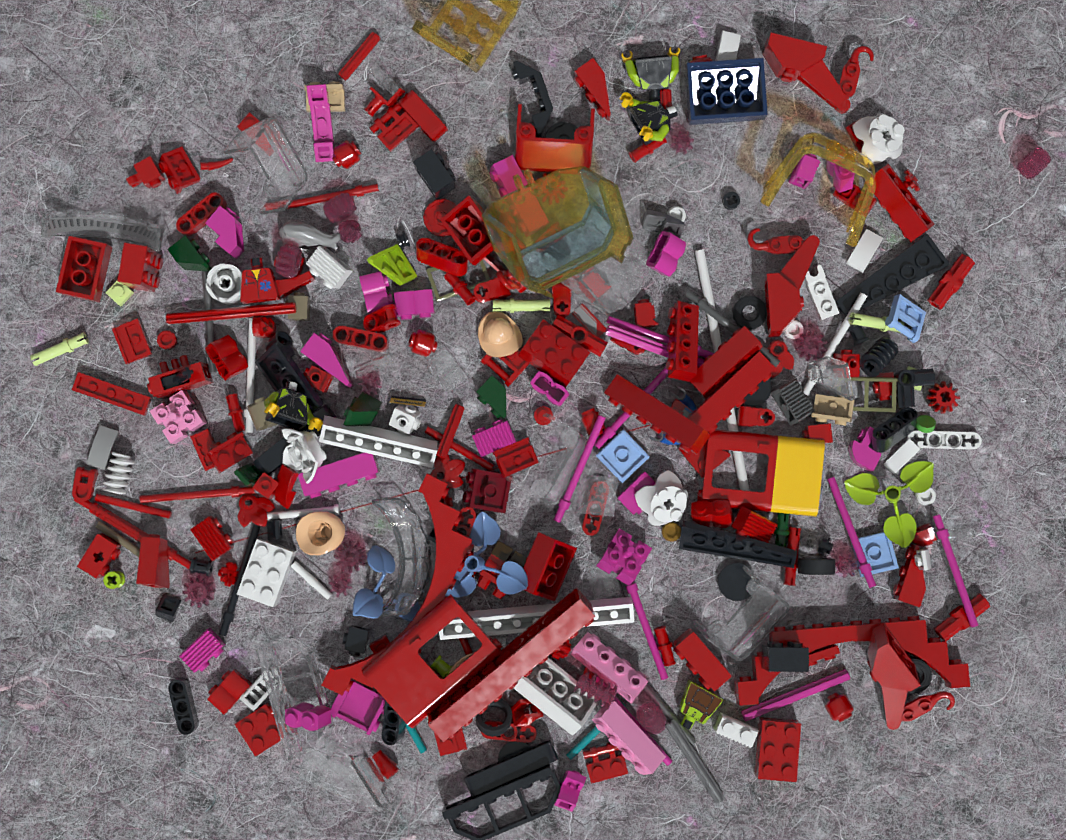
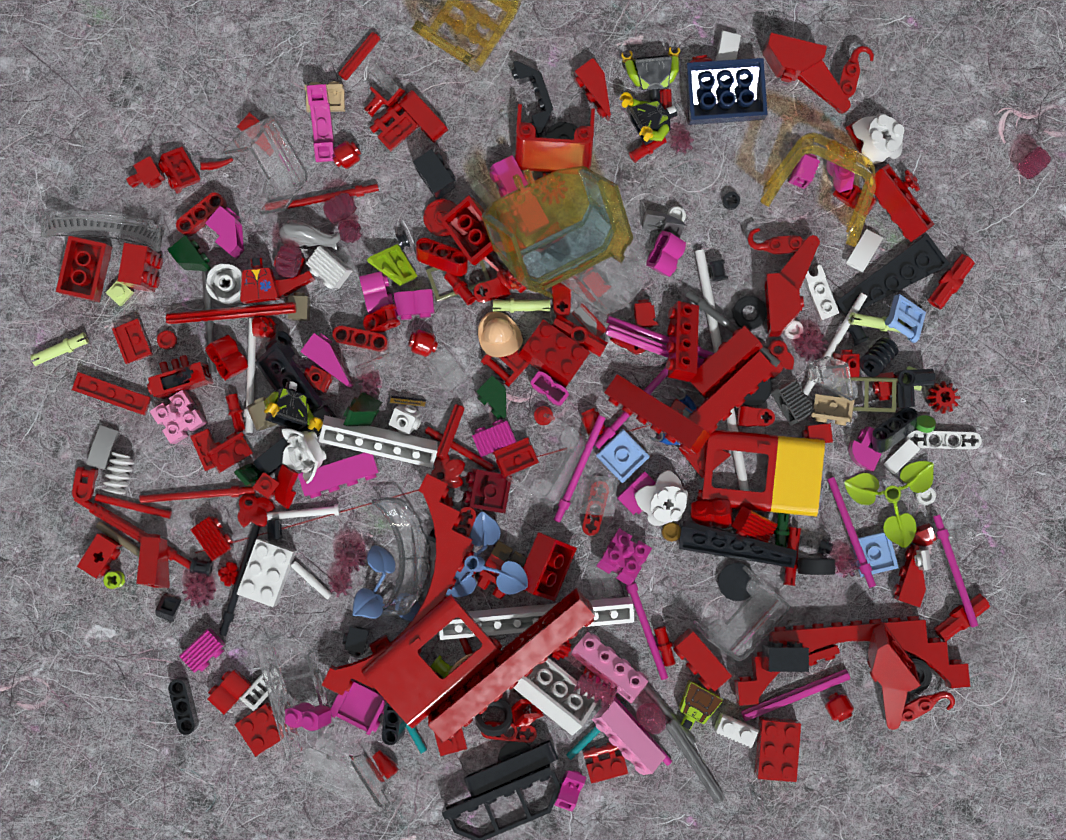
(319, 533): light nougat hat -> none
(718, 270): none -> black bush

